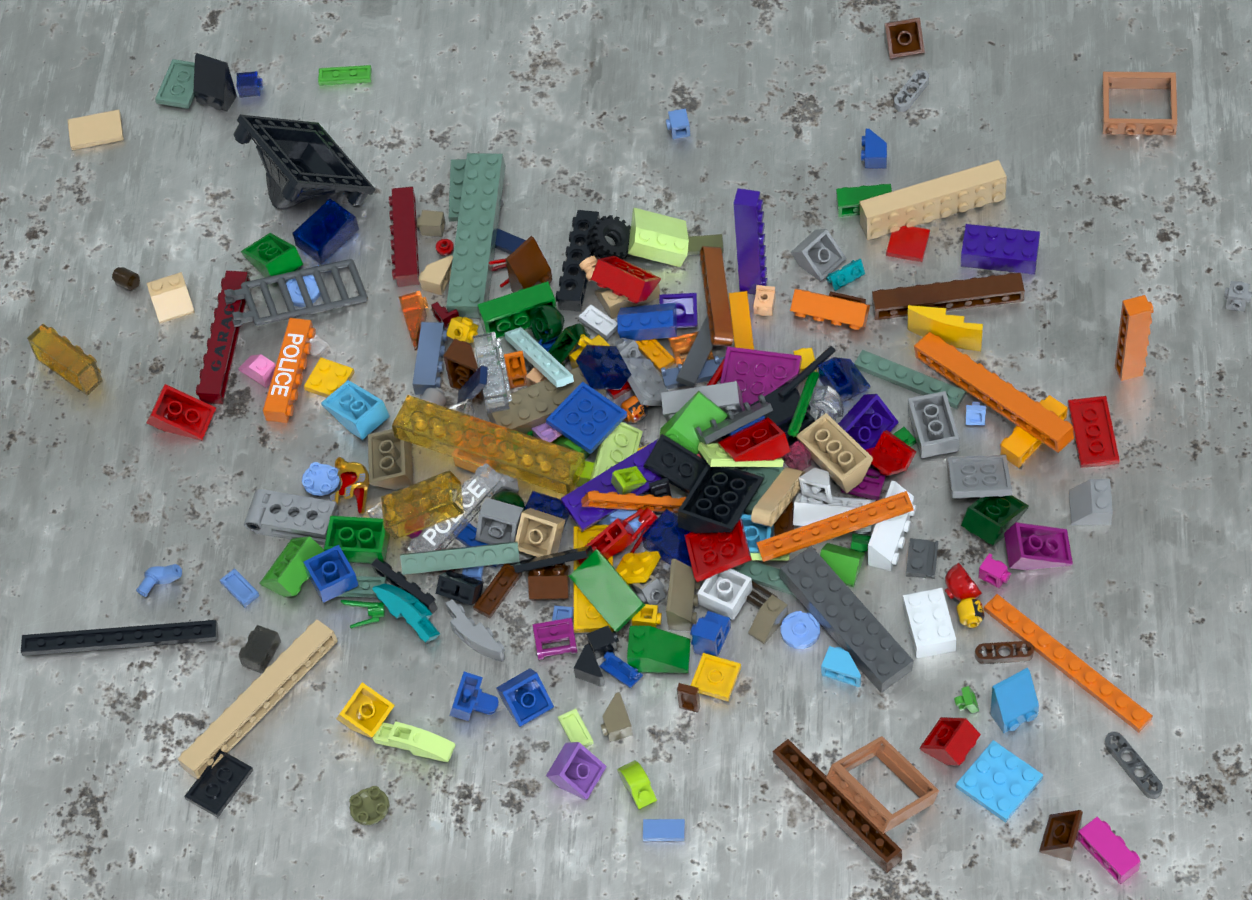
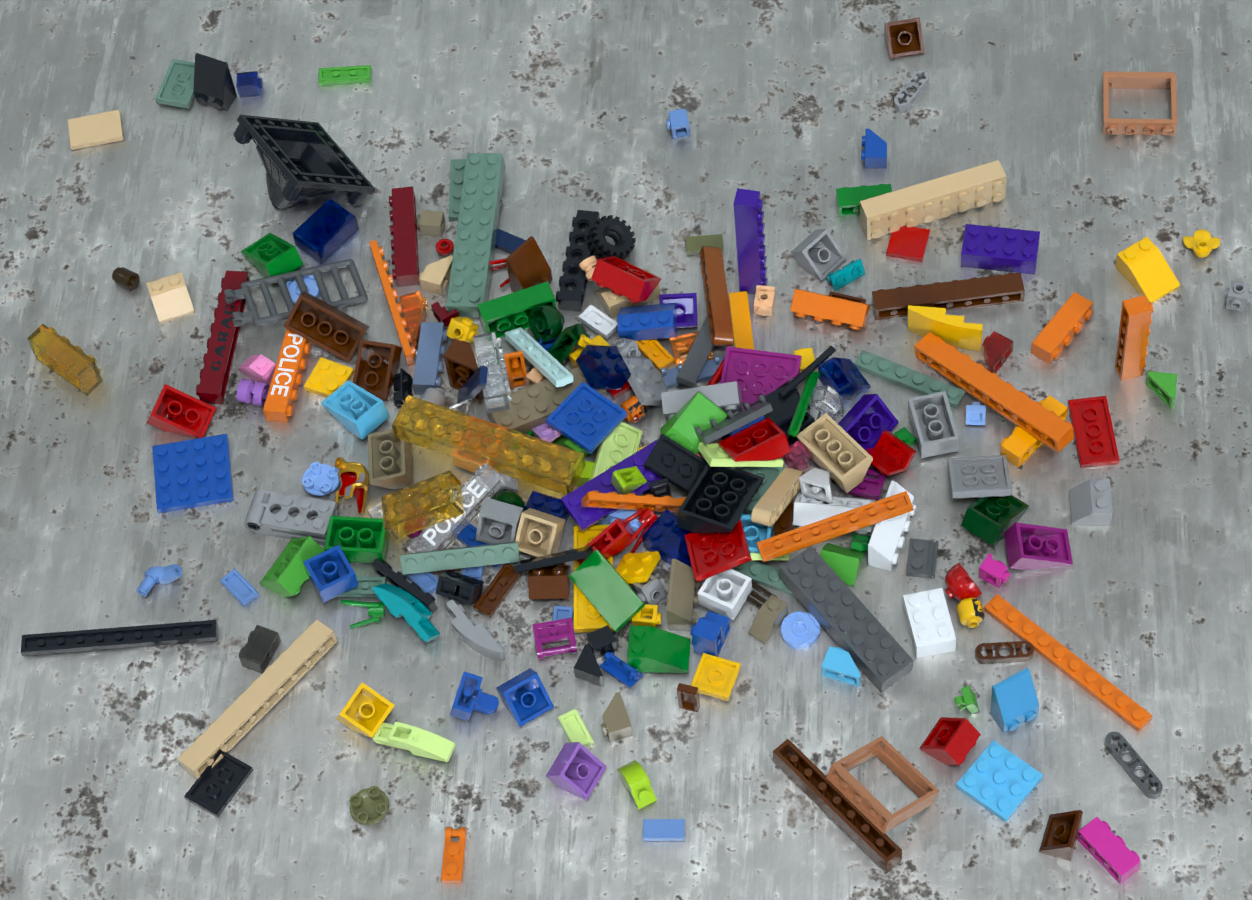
(192, 473): none -> blue plate
(253, 392): none -> medium lavender wheel
(326, 326): none -> reddish brown slope
(376, 367): none -> reddish brown slope
(395, 308): none -> orange plate
(403, 382): none -> black hinge
(426, 581): none -> medium blue tile
(454, 855): none -> orange plate
(658, 237): yellowish green slope -> none
(996, 351): none -> clear red slope
(1062, 328): none -> orange brick
(1147, 270): none -> yellow slope
(1163, 386): none -> bright green slope
(1201, 243): none -> yellow plate

